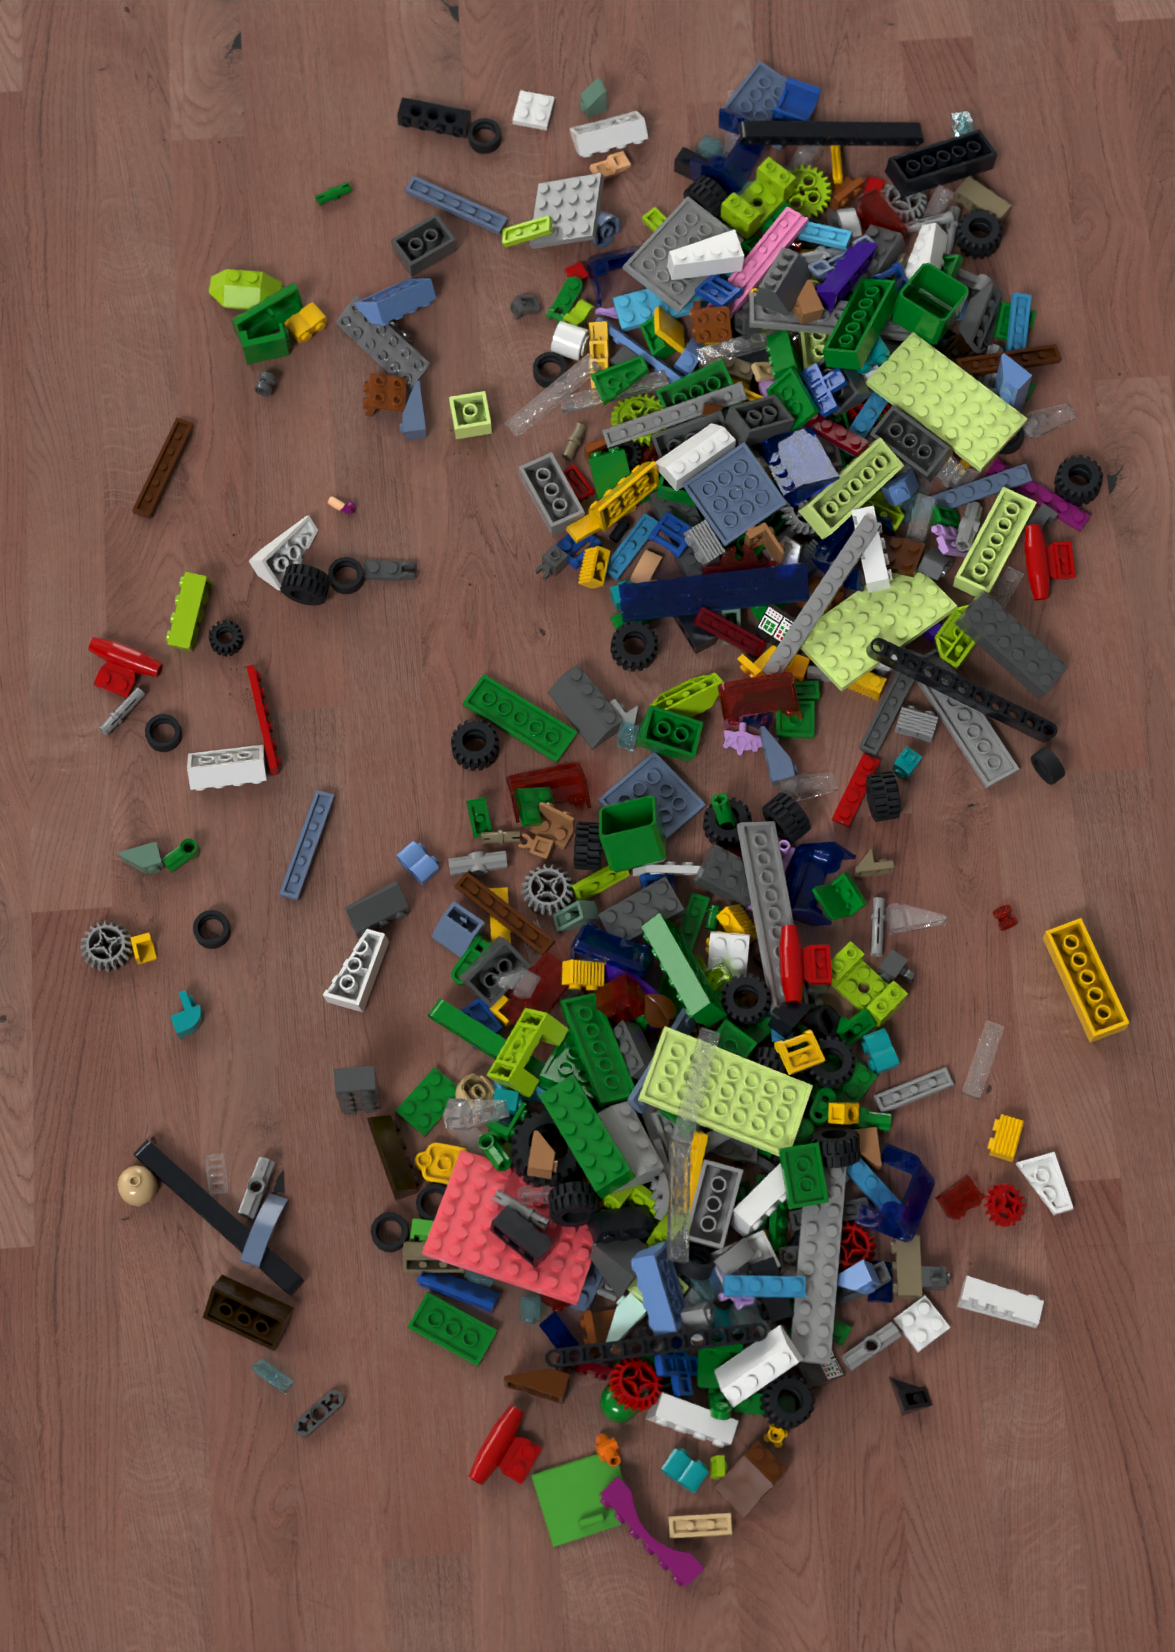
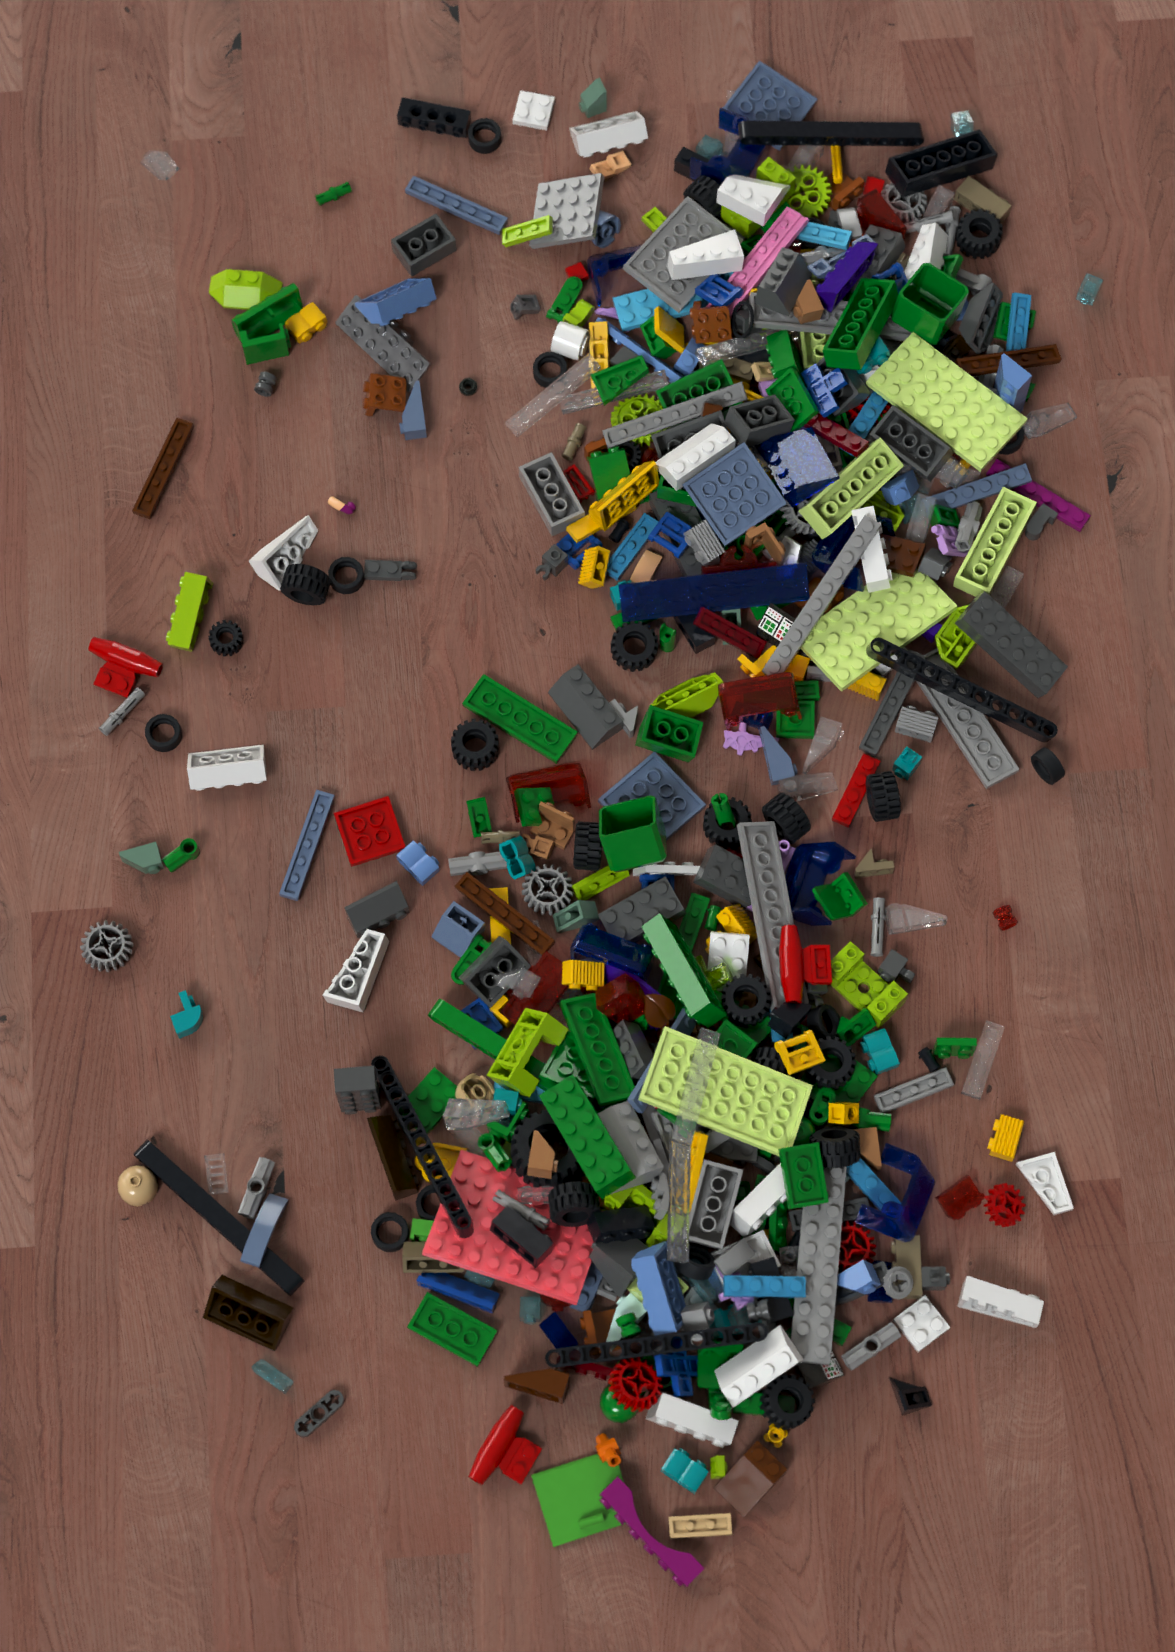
(143, 948): yellow panel -> none
(160, 164): none -> clear slope
(203, 917): black tyre -> none
(262, 712): red plate -> none
(369, 831): none -> red plate
(423, 1153): none -> black beam
(468, 382): none -> pearl dark grey plate
(470, 415): yellowish green brick -> none
(517, 857): none -> teal brick
(627, 736): clear light blue bracket -> none
(628, 1326): none -> green wheel
(667, 638): none -> green piece
(751, 197): none -> white wedge
(751, 319): none -> black piece
(759, 1311): none -> dark grey wheel
(796, 101): blue panel -> none
(824, 741): none -> clear slope
(903, 1288): none -> light grey gear
(929, 1060): none -> black pin
(954, 1047): none -> green plate
(1046, 561): red plate -> none
(1082, 467): black tyre -> none
(1085, 980): yellow brick -> none
(1089, 289): none -> clear light blue brick

